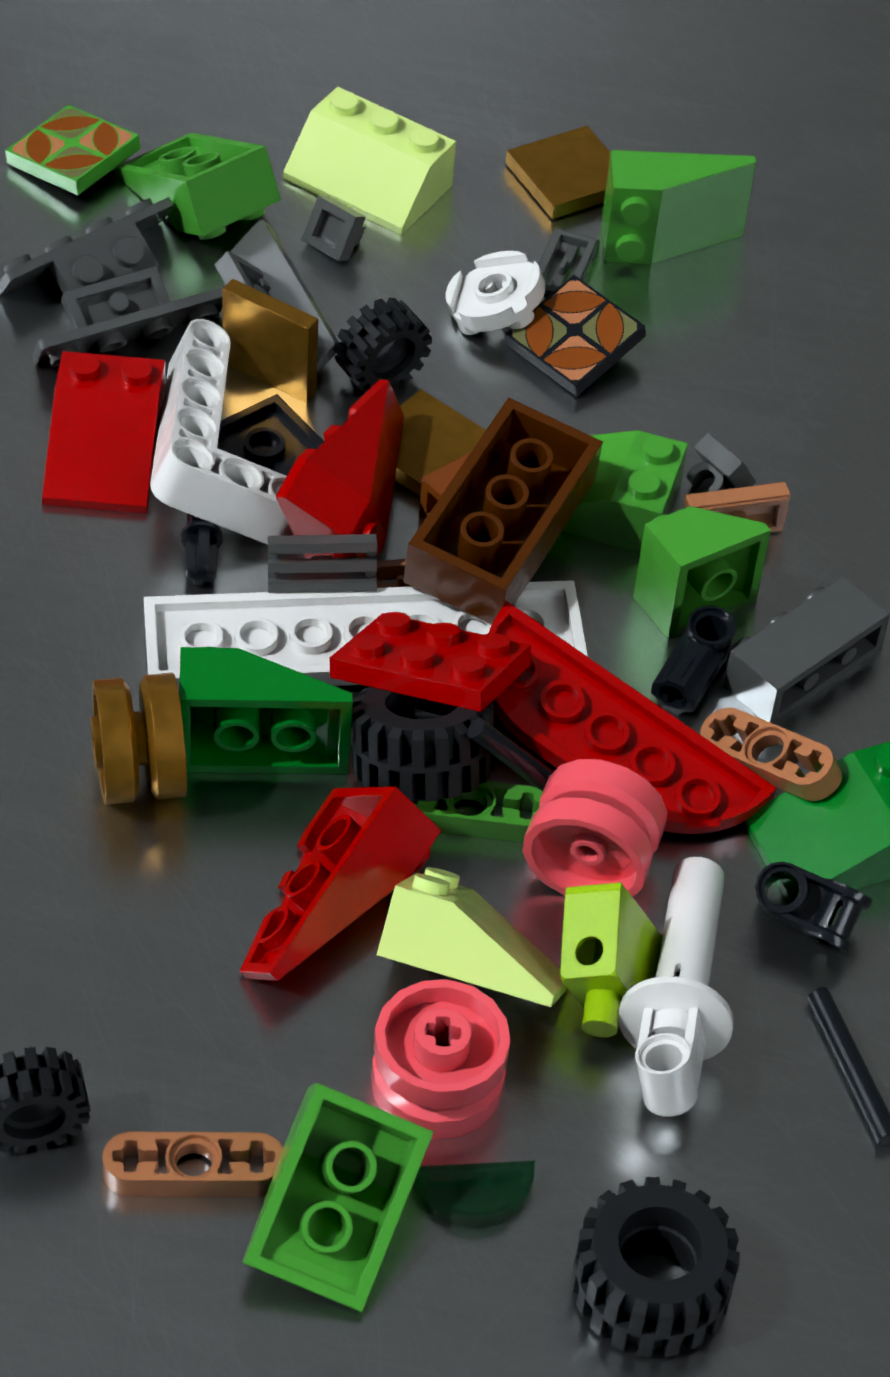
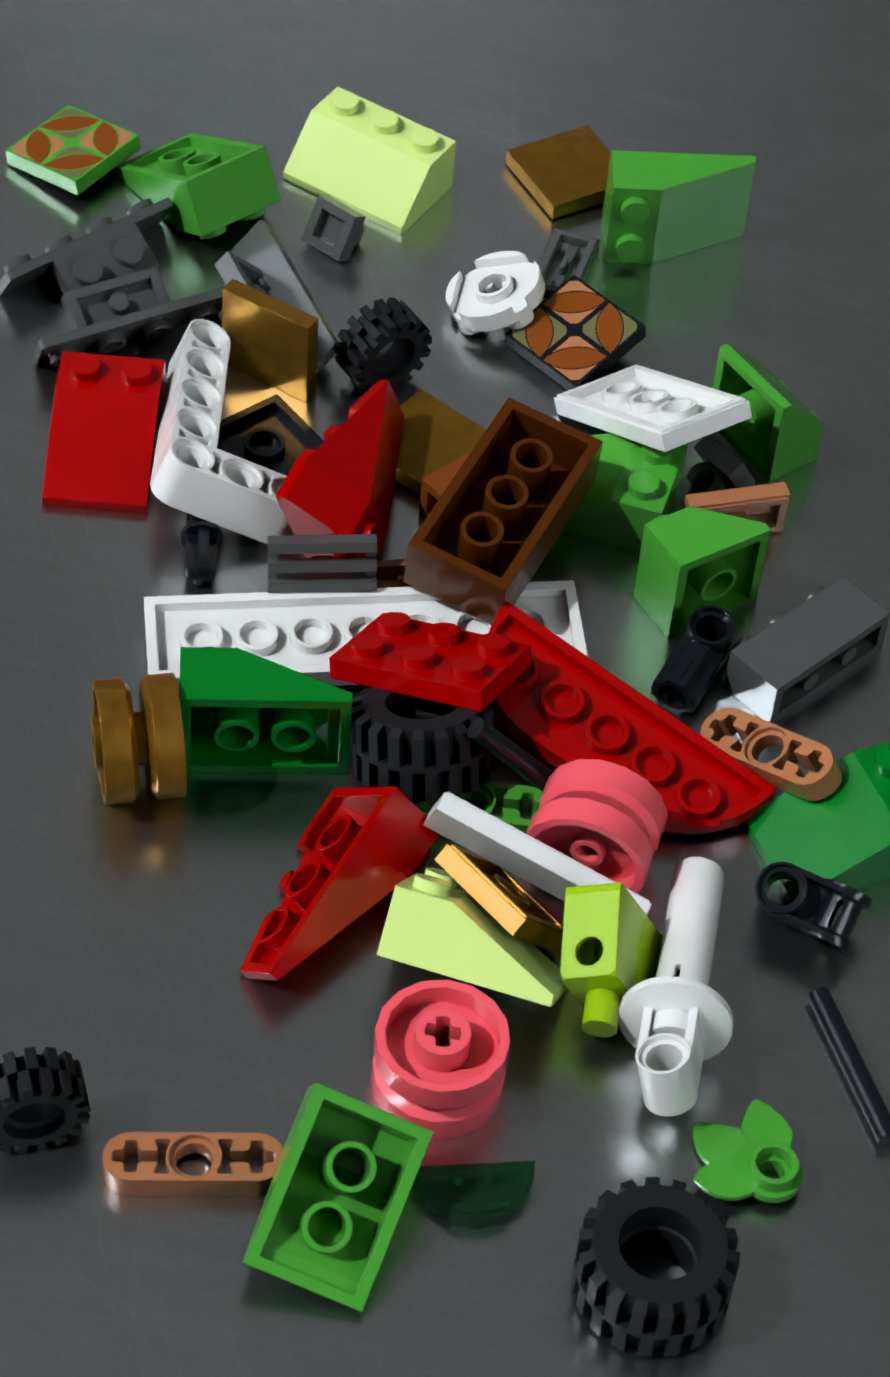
(502, 897): none -> pearl gold tile
(512, 848): none -> white tile
(652, 407): none -> white tile
(741, 1155): none -> bright green plate
(781, 429): none -> bright green slope

